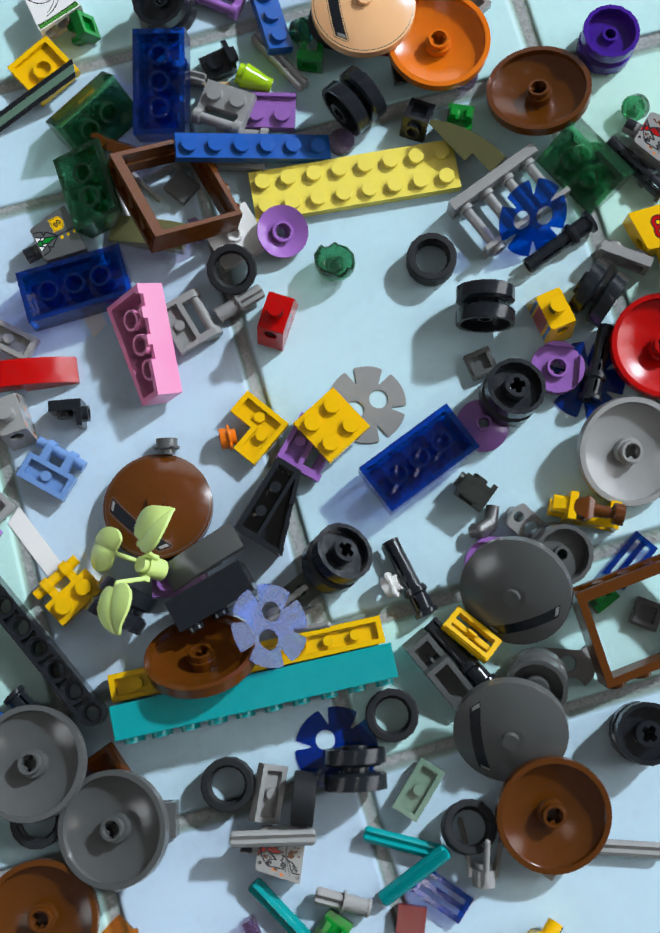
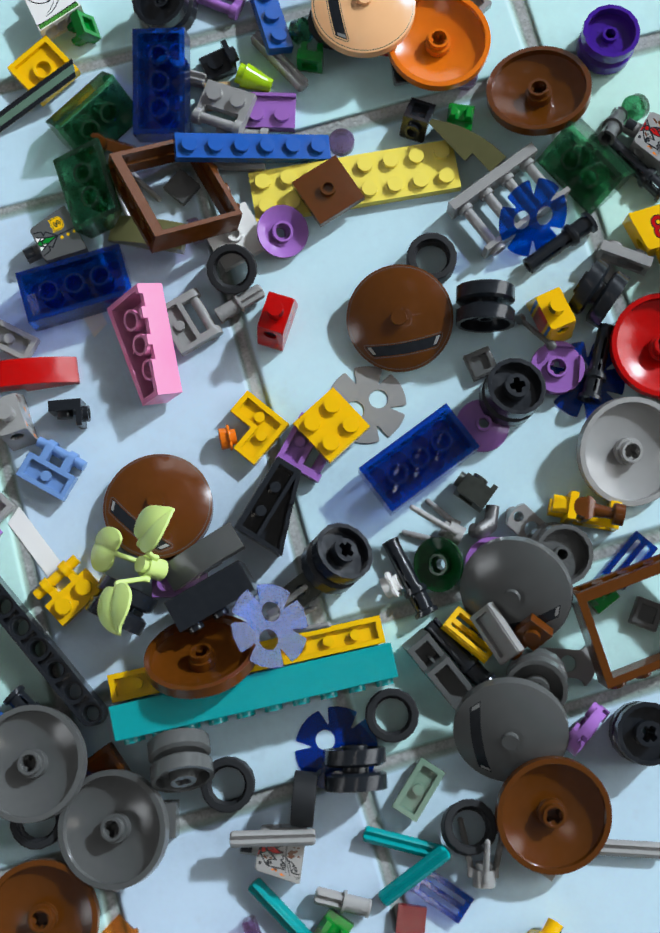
(166, 446): dark grey plate -> none
(180, 760): none -> dark grey wheel
(268, 793): light grey plate -> none
(328, 191): none -> reddish brown plate
(334, 262): clear green hair -> none
(354, 100): black wheel -> none
(399, 318): none -> reddish brown dish
(428, 564): none -> dark green dish
(449, 529): none -> light grey plant
(496, 633): none -> light grey tile
(532, 633): none -> reddish brown plate
(550, 344): none -> dark grey hinge
(583, 731): none -> medium lavender plate
(612, 126): none -> dark grey pin

